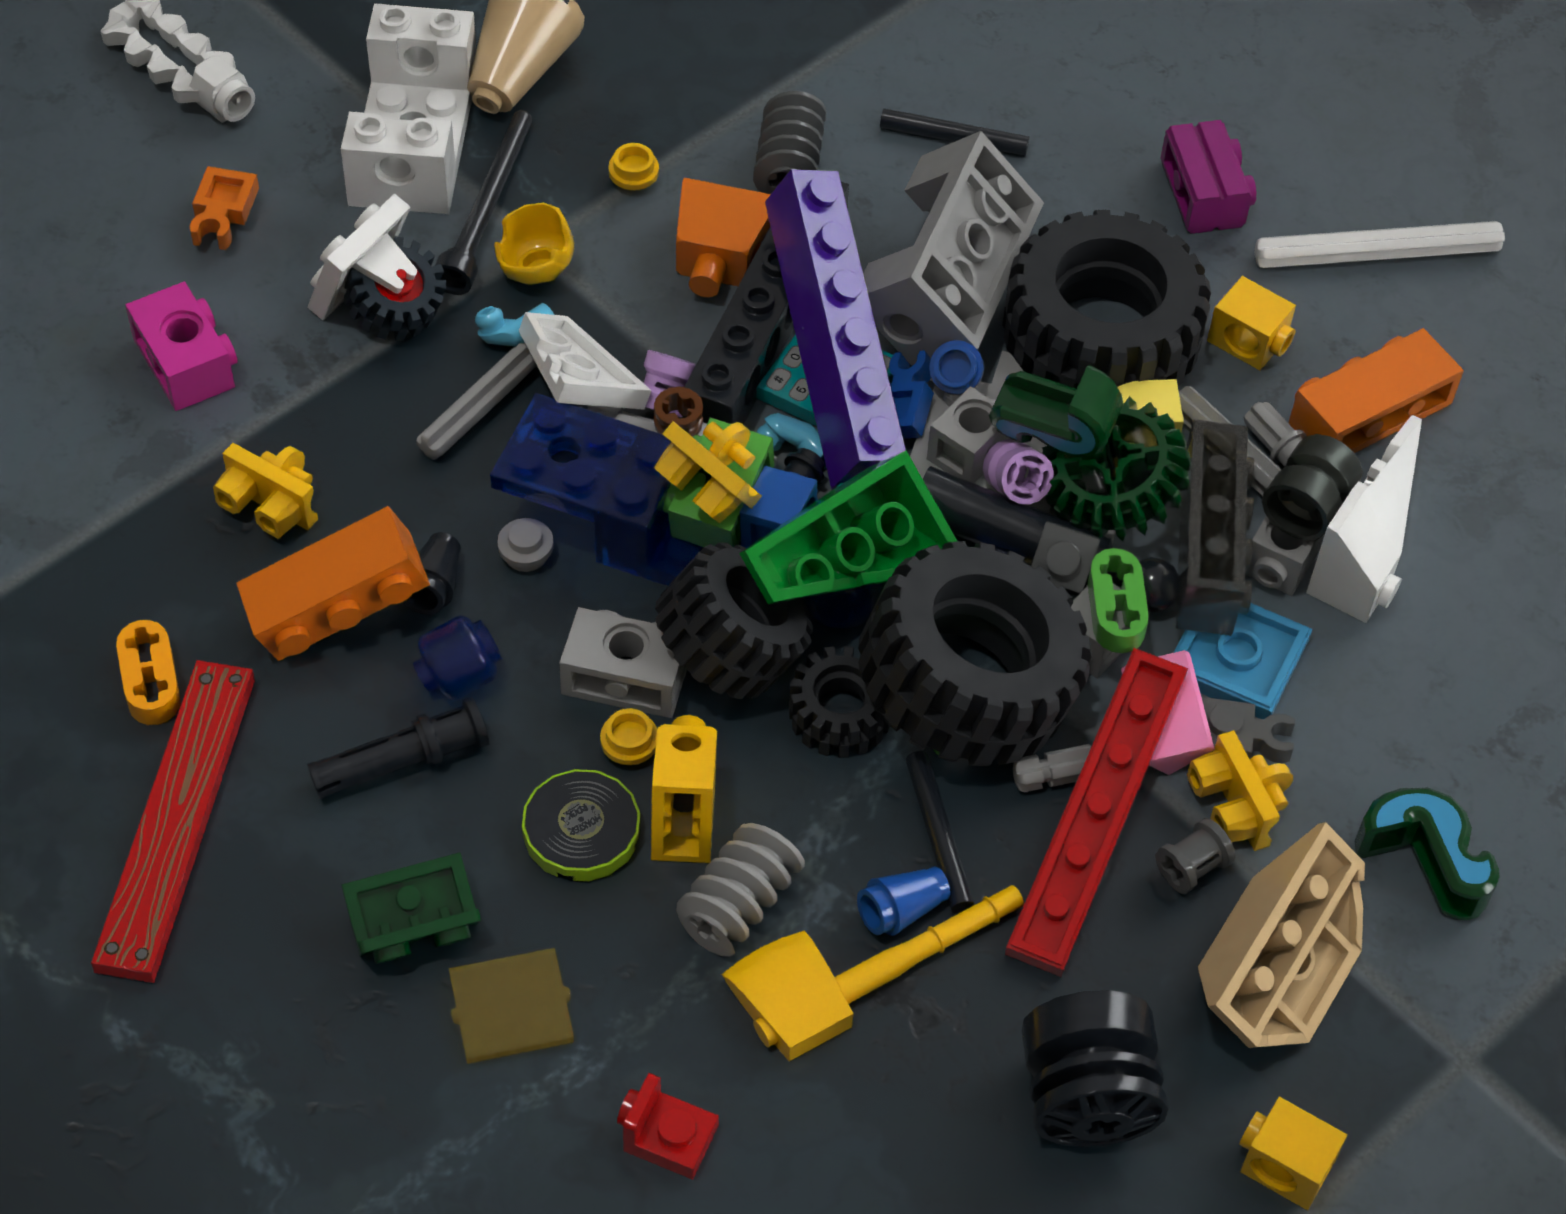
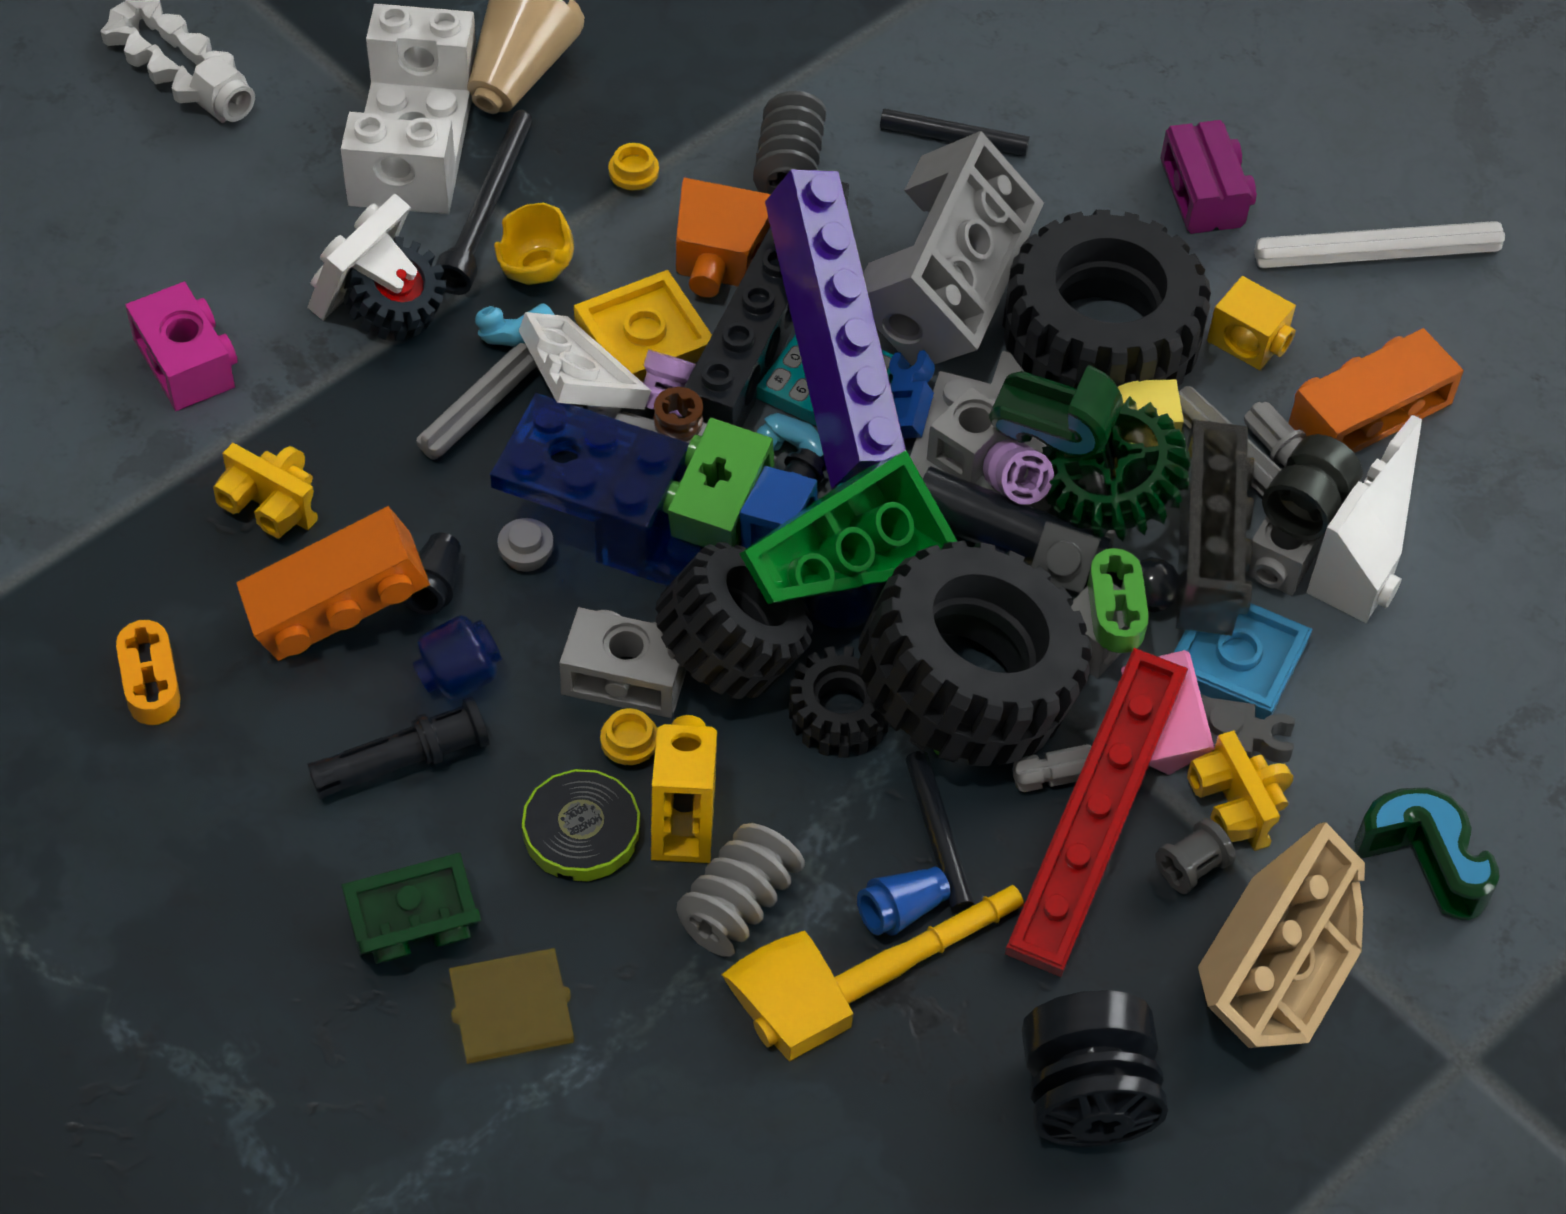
(173, 823): red tile -> none
(220, 200): orange plate -> none
(644, 318): none -> yellow plate
(665, 1128): red bracket -> none
(725, 488): yellow hips -> none
(956, 367): blue plate -> none
(1290, 1151): yellow brick -> none

